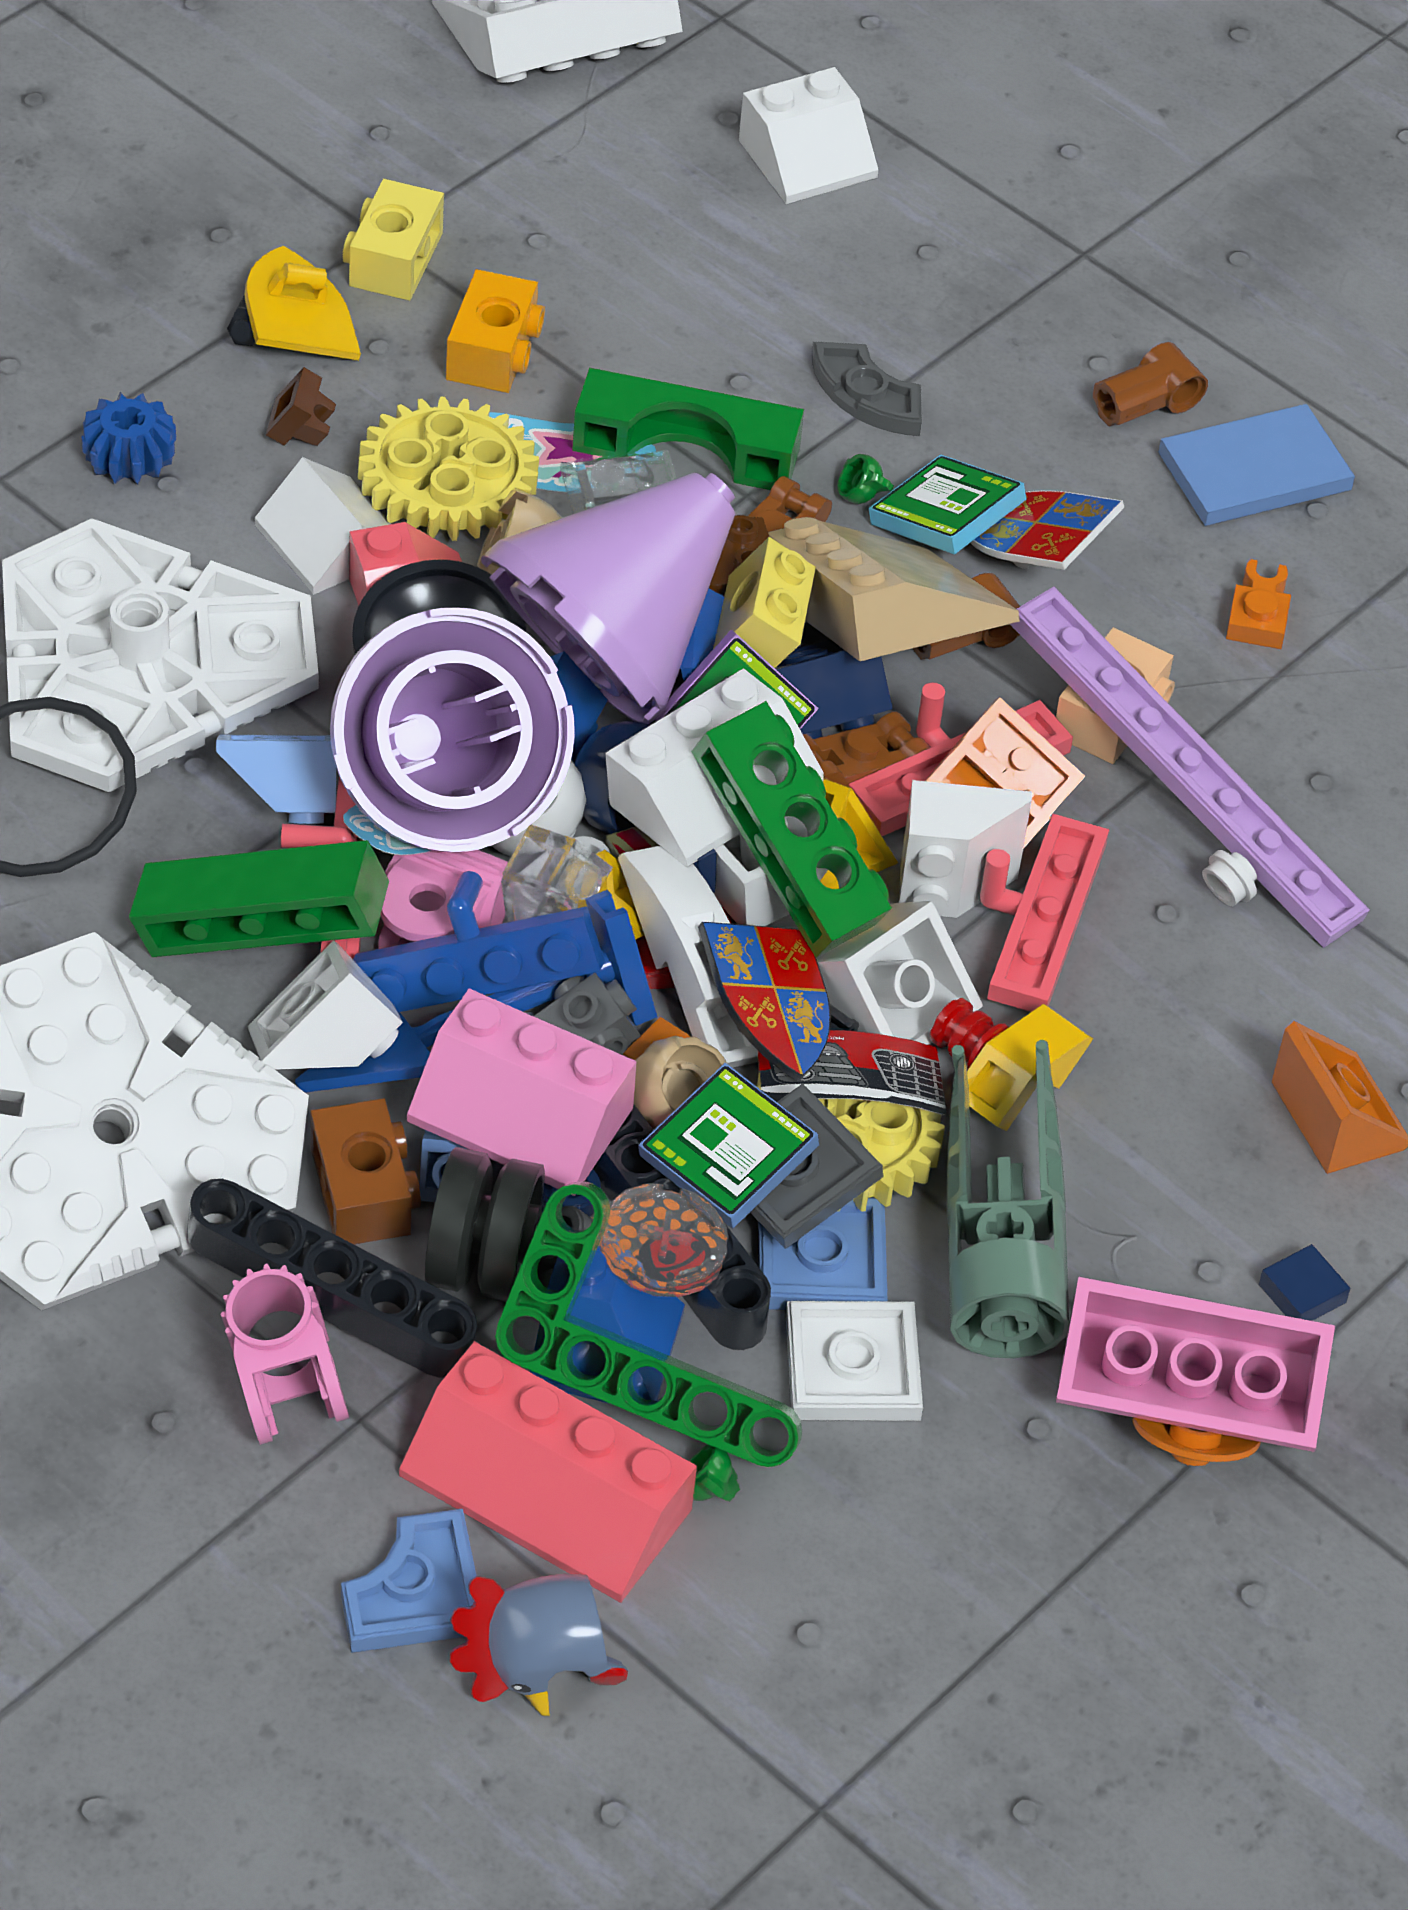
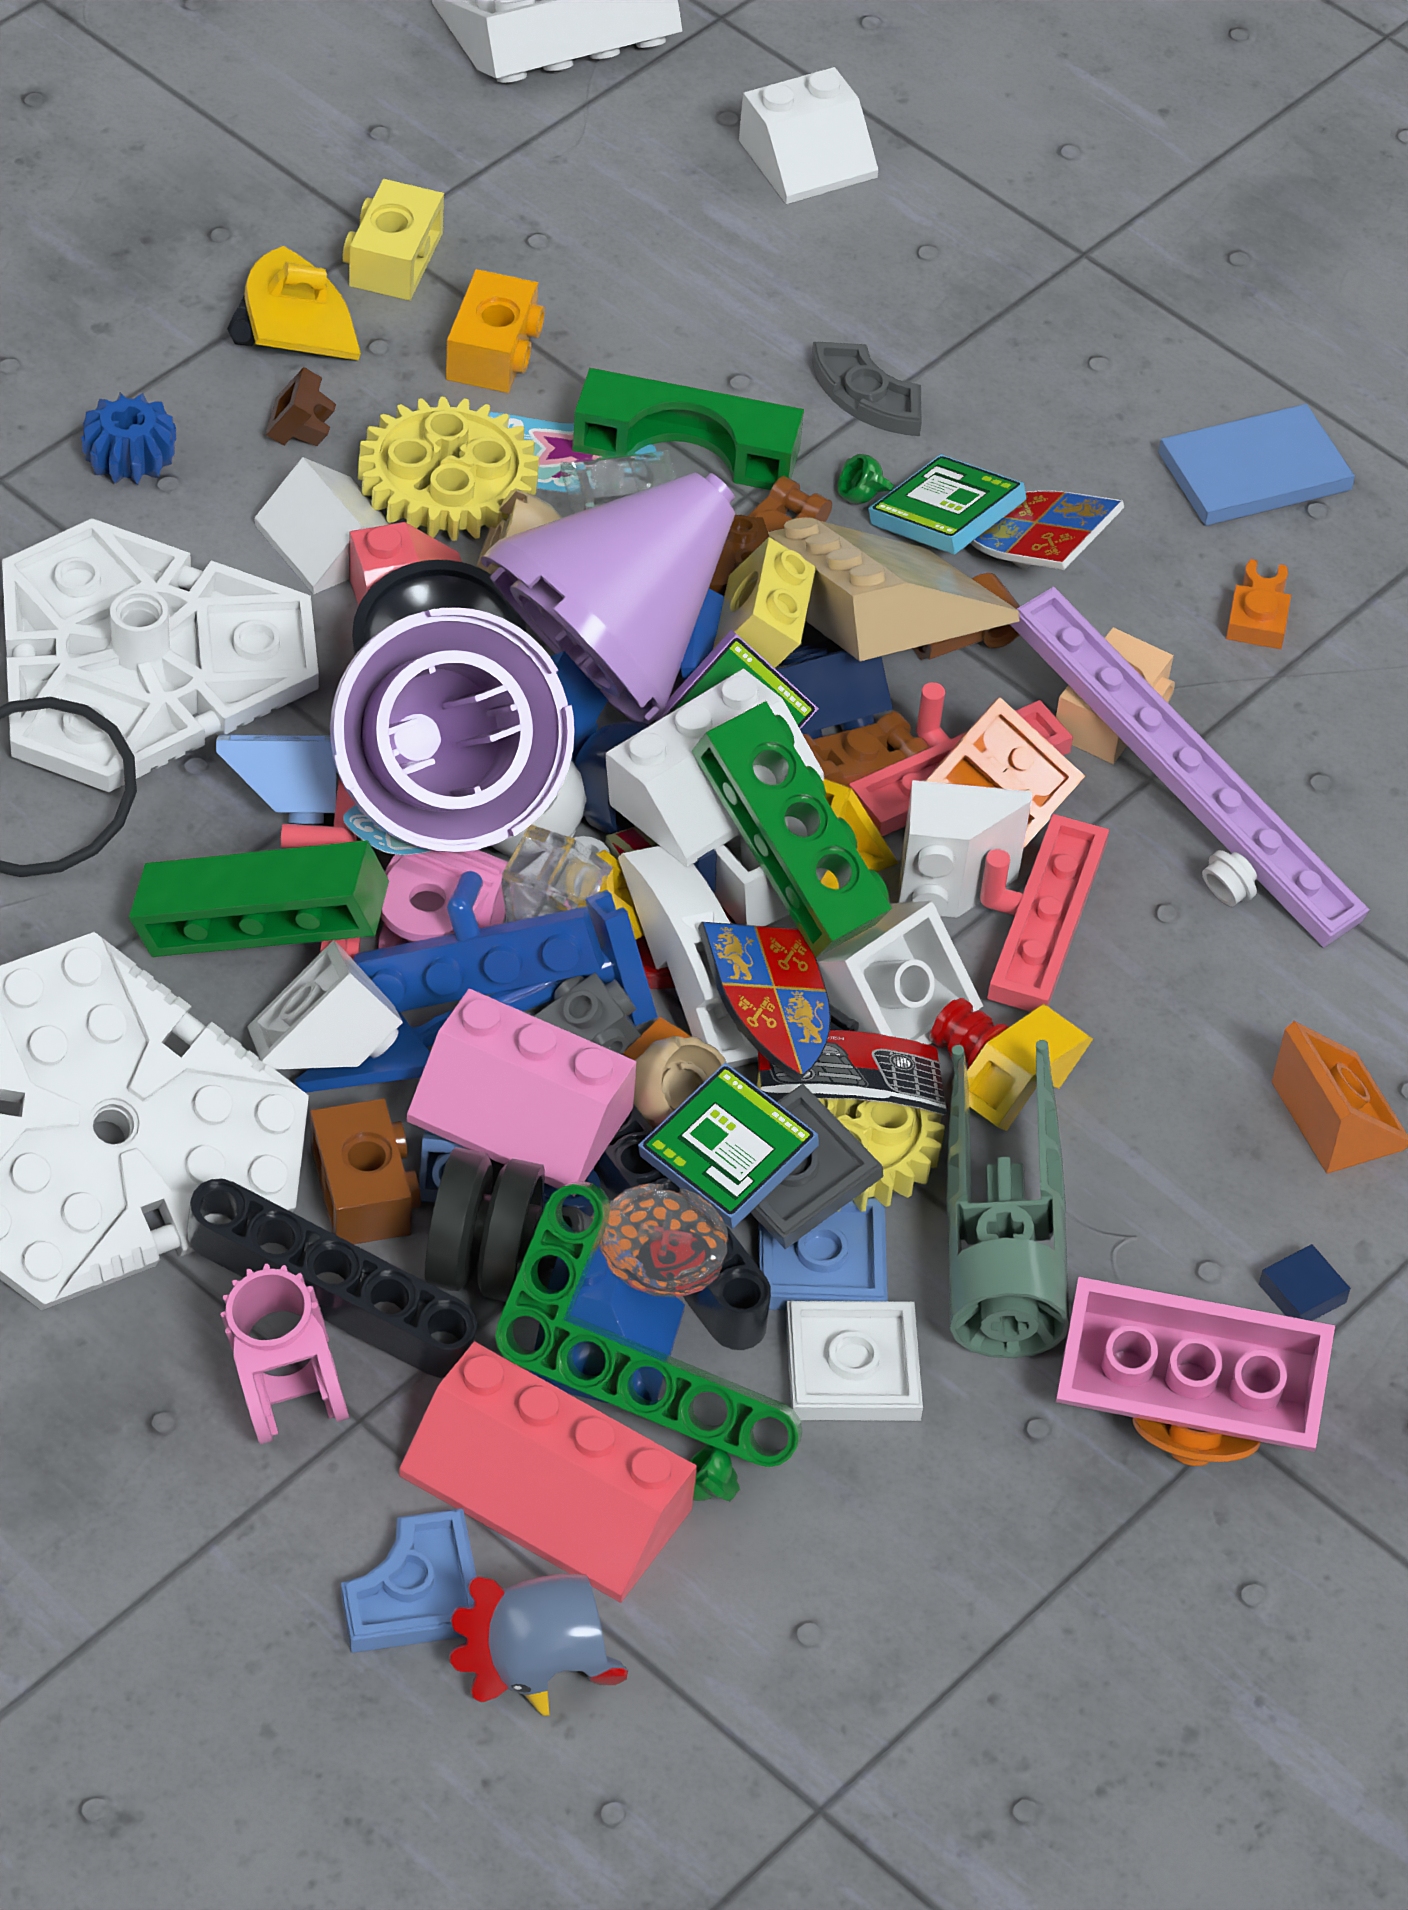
(1159, 381): dark orange piece -> none

